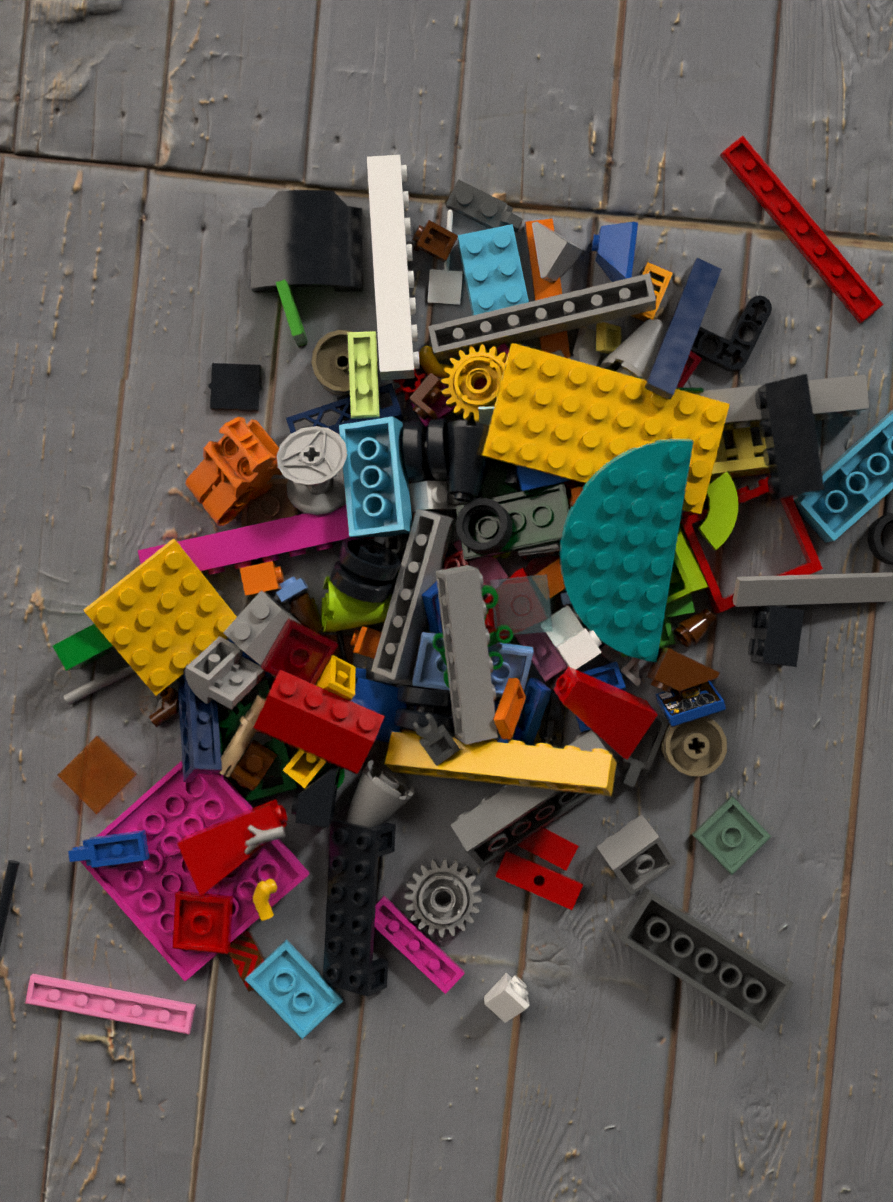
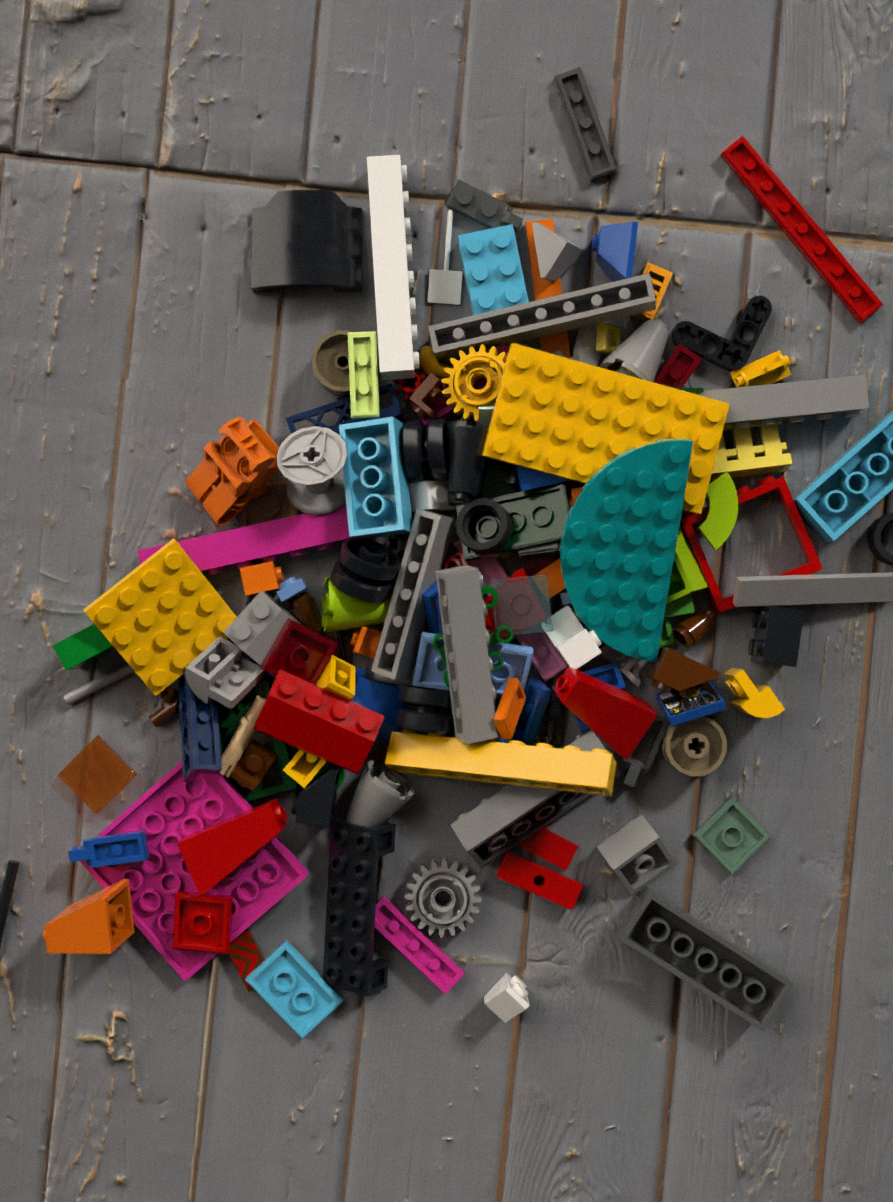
(93, 923): none -> orange slope
(110, 1004): bright pink tile -> none
(235, 386): black piece -> none
(261, 898): yellow arm -> none
(263, 836): light grey bar -> none
(292, 313): bright green tile -> none
(434, 240): reddish brown bracket -> none
(436, 740): dark grey plate -> none
(585, 124): none -> dark grey tile
(683, 329): dark blue tile -> none
(752, 699): none -> yellow brick
(763, 371): none -> yellow hinge
(789, 438): black slope -> none

